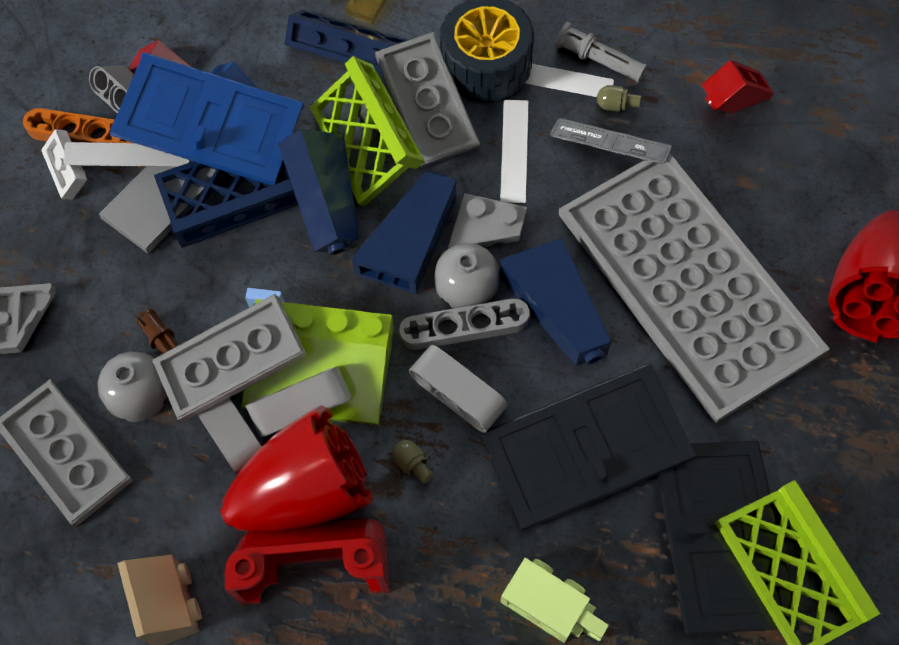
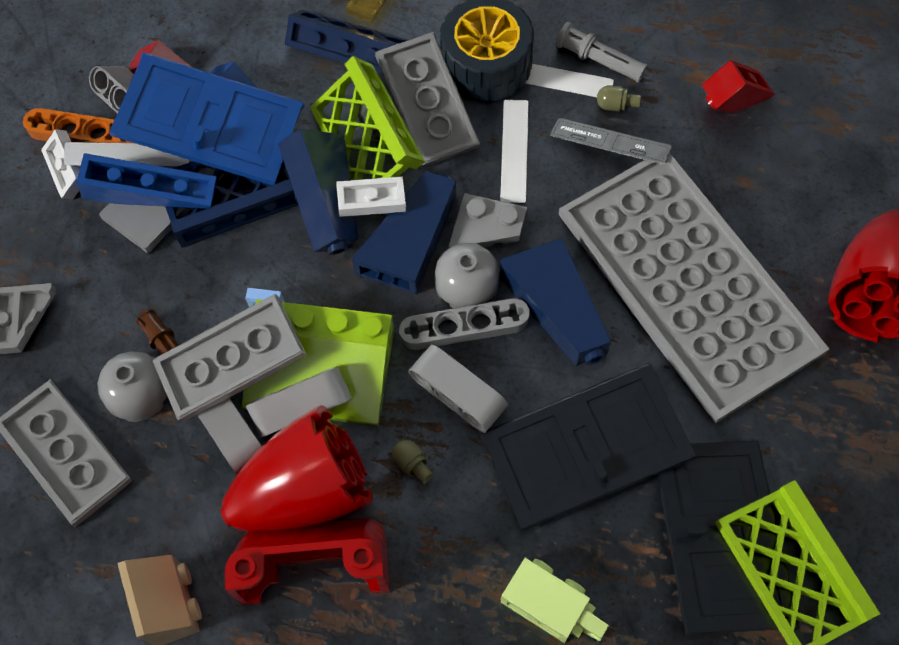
(142, 184): none -> blue slope
(371, 196): none -> white plate

